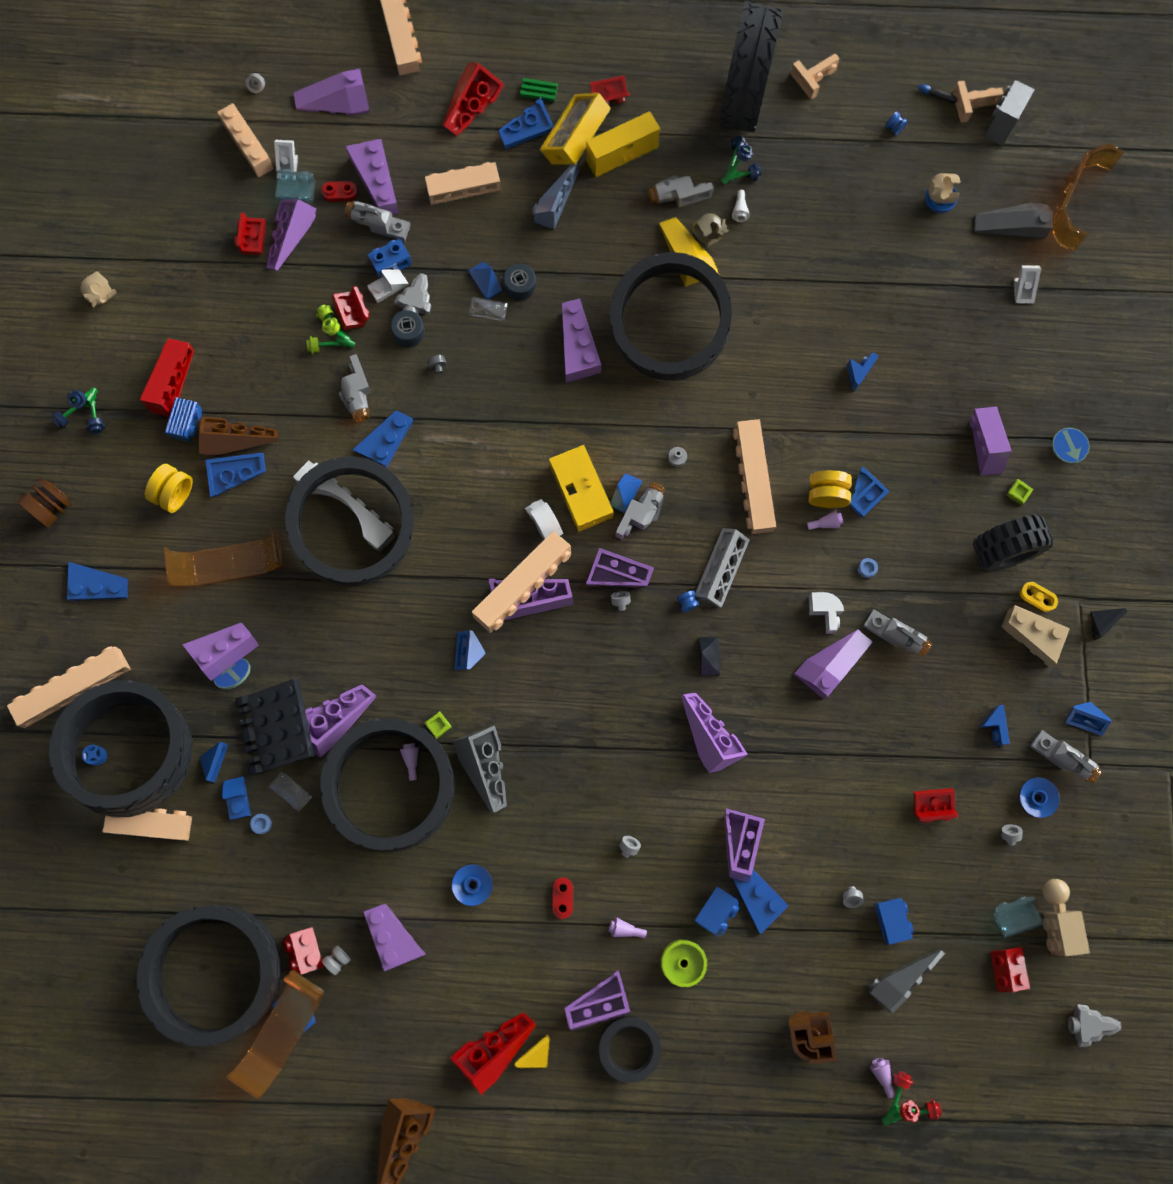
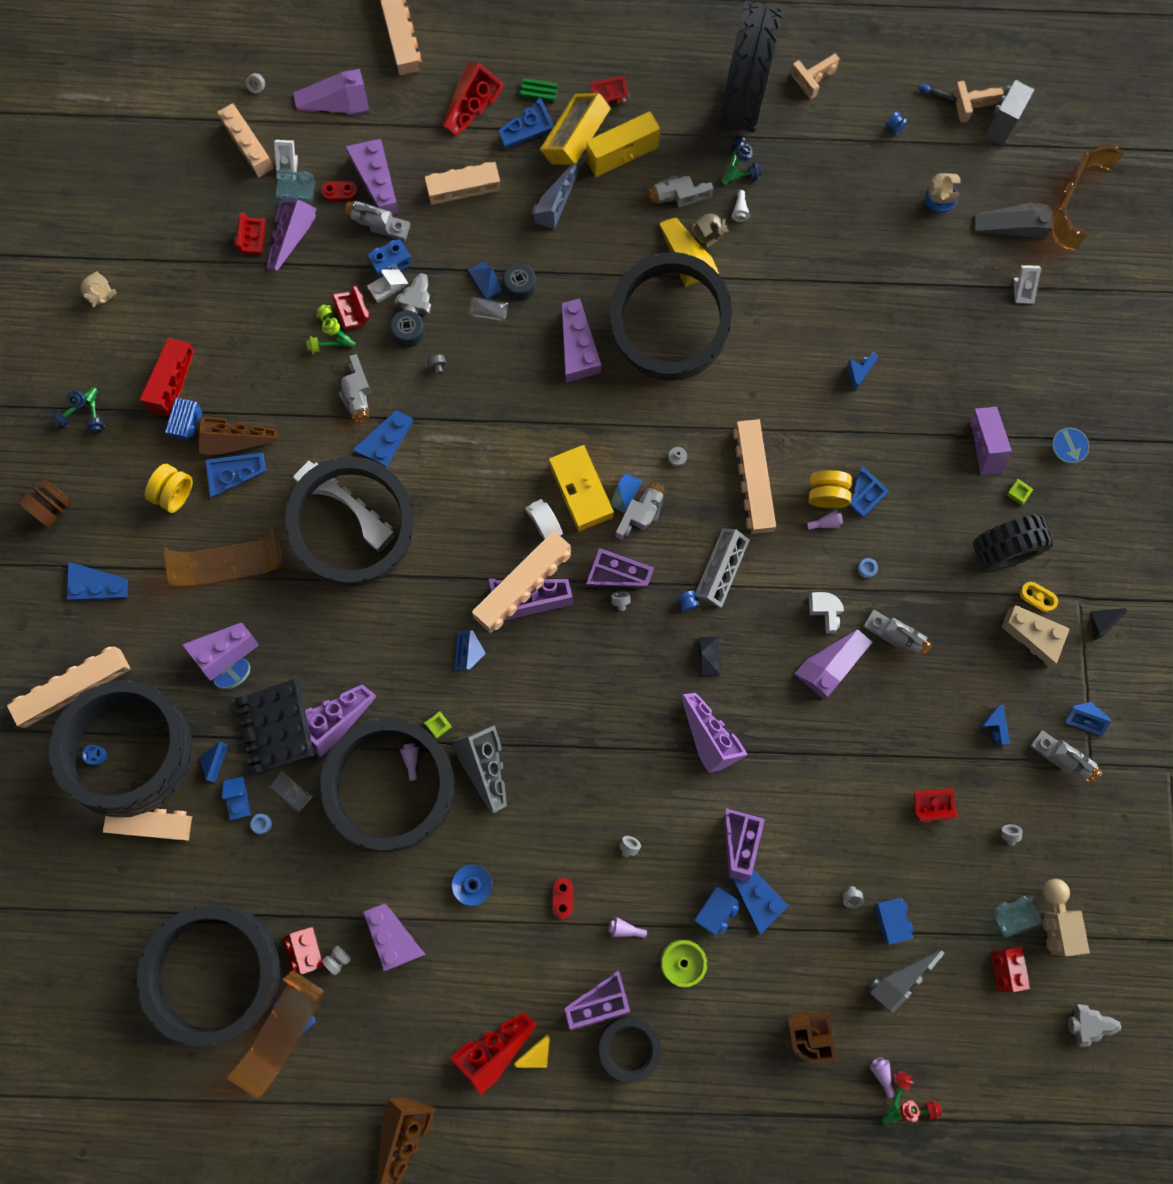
(1048, 796): blue dish -> none

